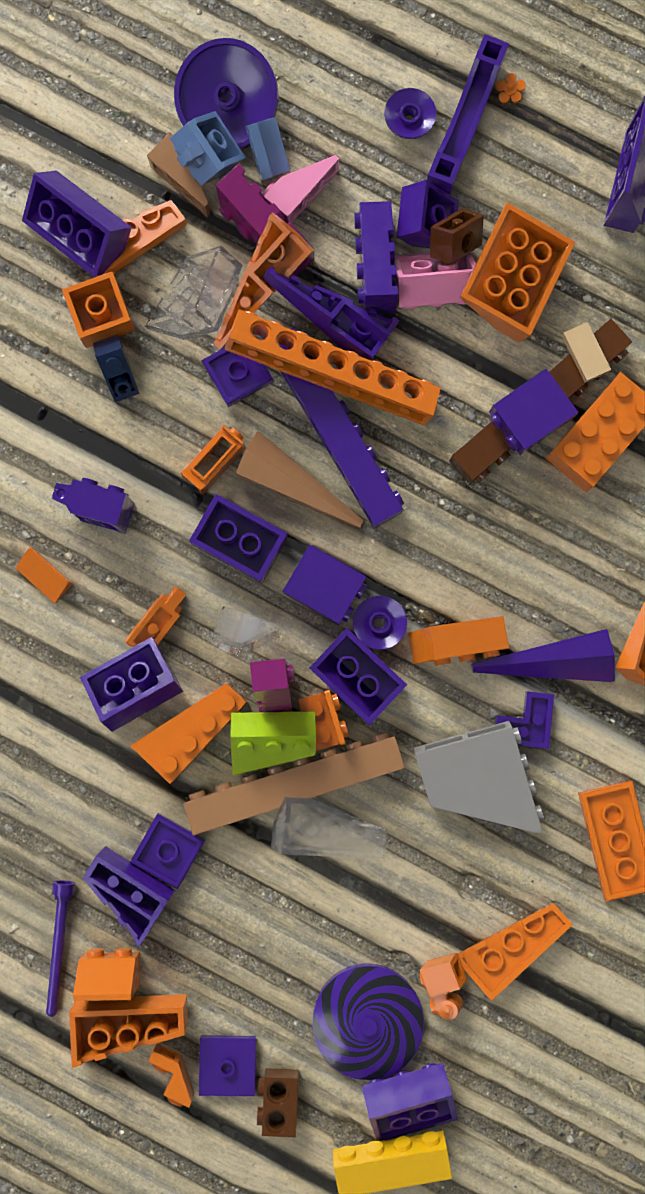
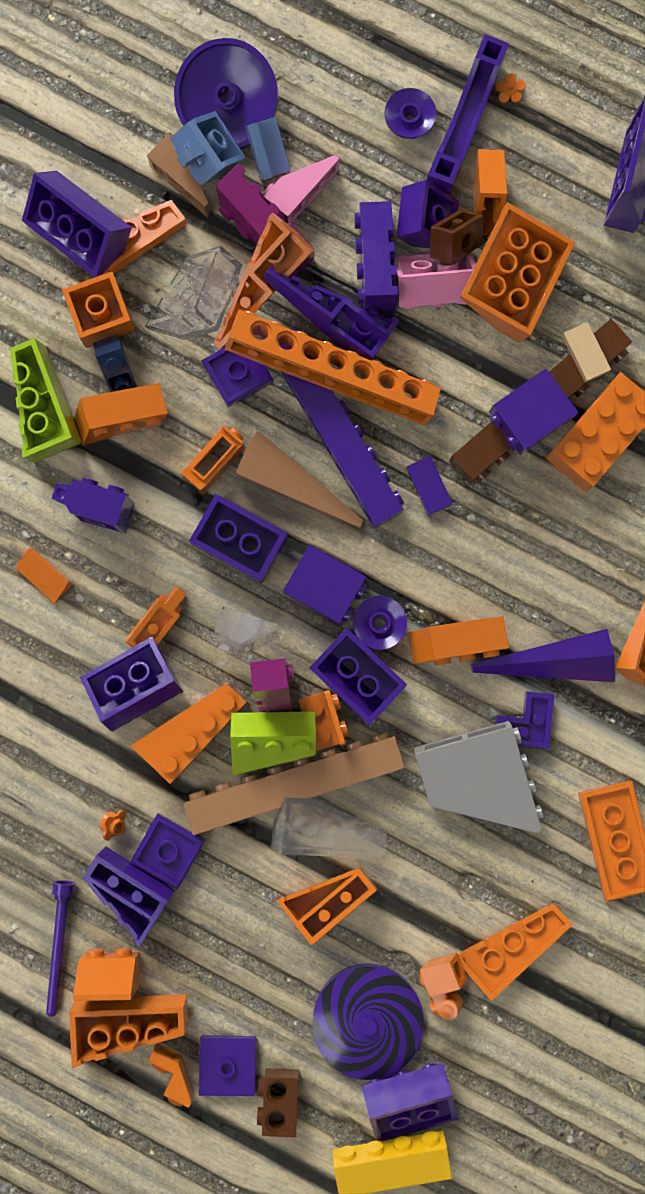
(43, 410): none -> lime wedge
(112, 824): none -> orange plate
(120, 412): none -> orange wedge
(327, 903): none -> orange wedge
(429, 485): none -> dark purple tile
(489, 186): none -> orange slope

